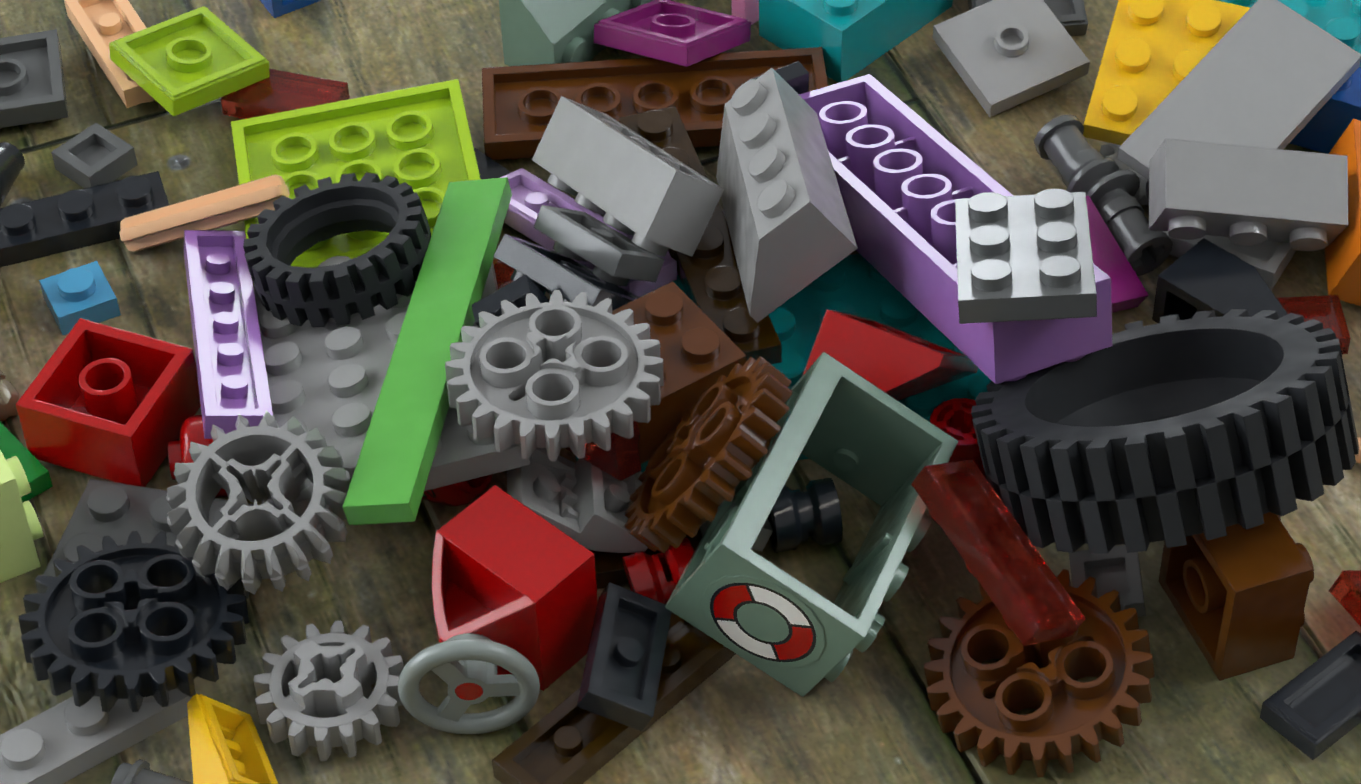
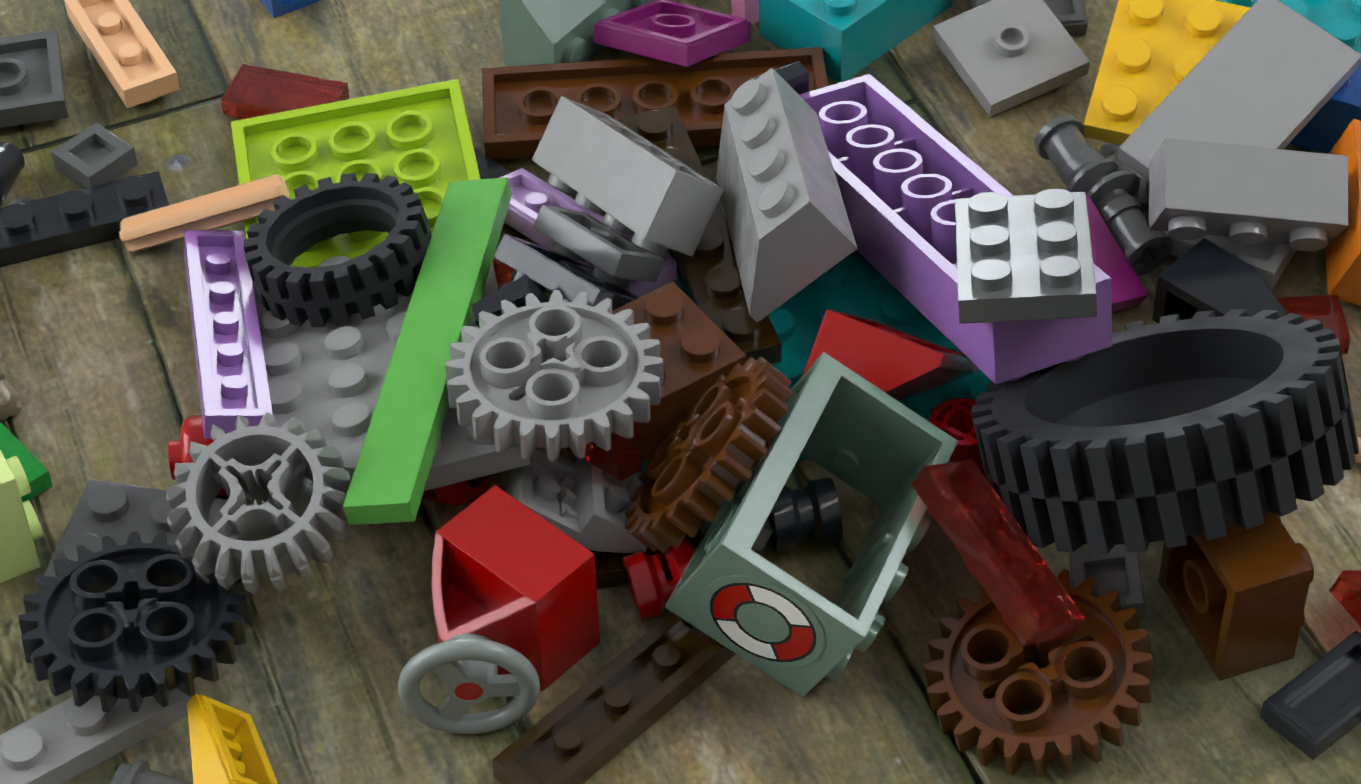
(79, 294): dark azure plate -> none
(109, 403): red brick -> none
(189, 60): lime tile -> none
(329, 690): light grey gear -> none
(625, 657): black plate -> none

